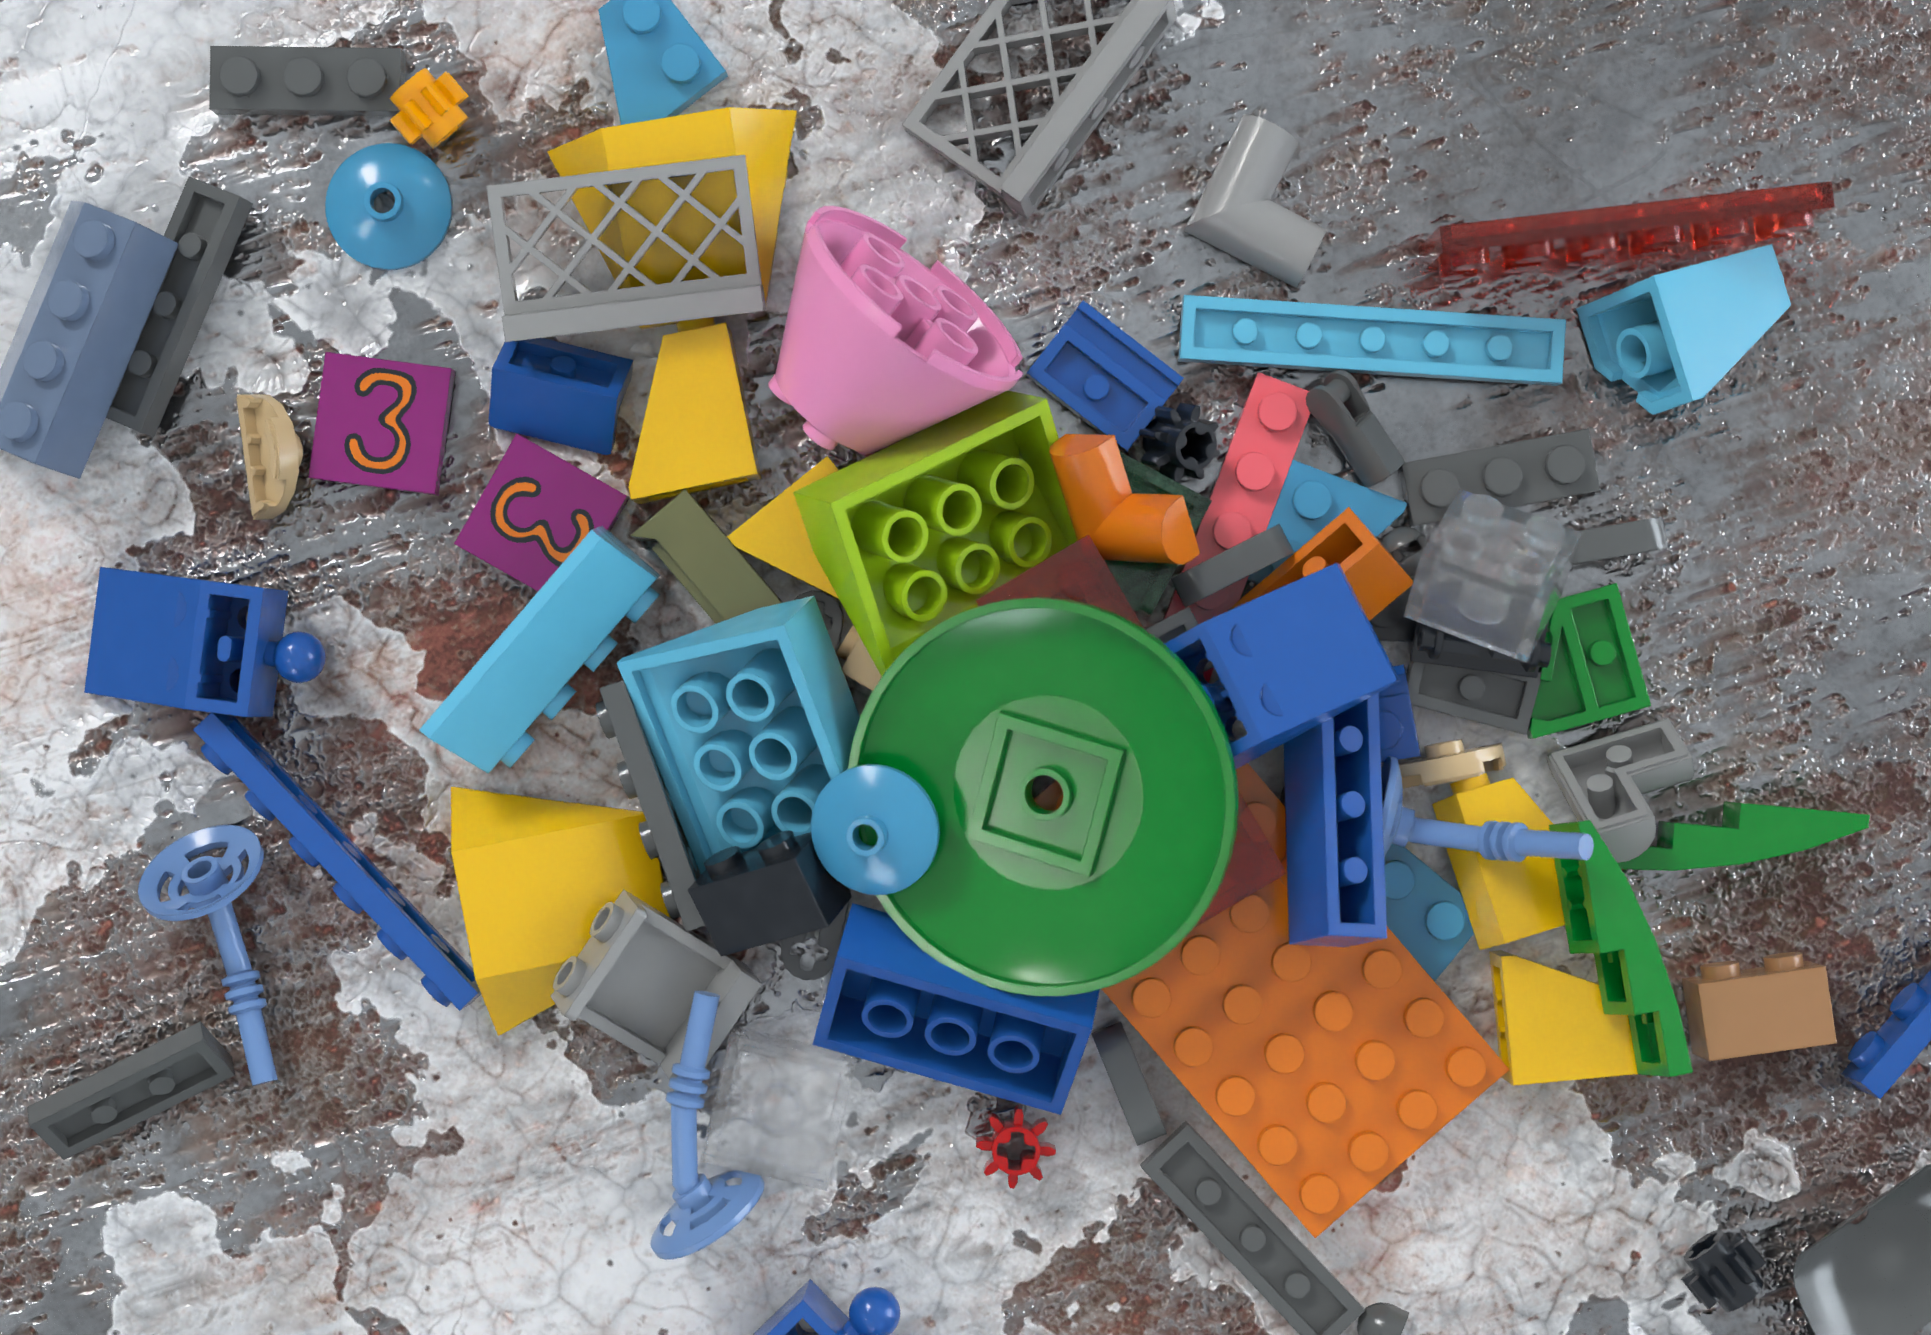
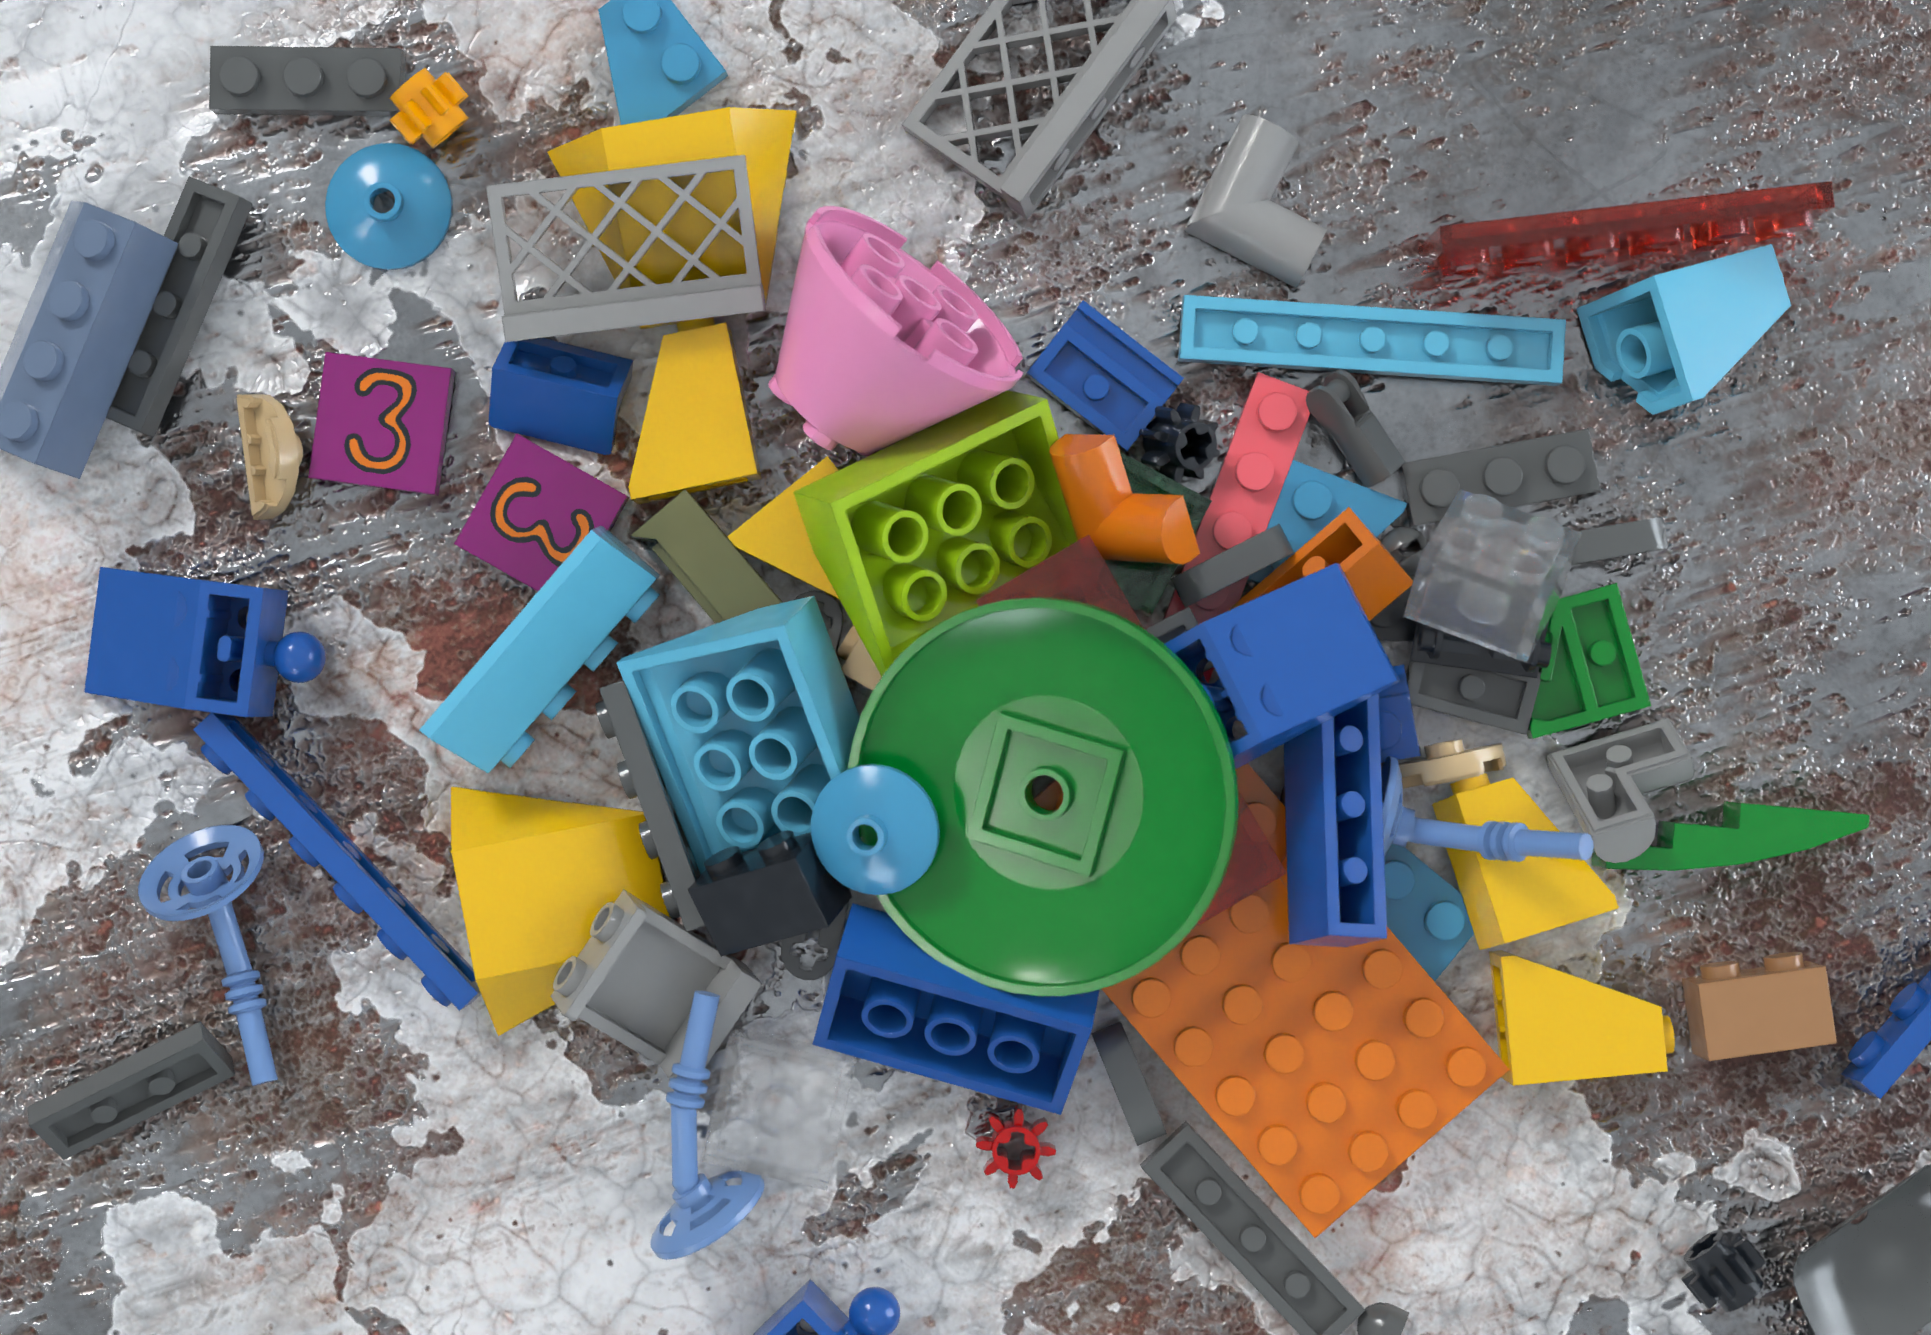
(1632, 978): green slope -> none

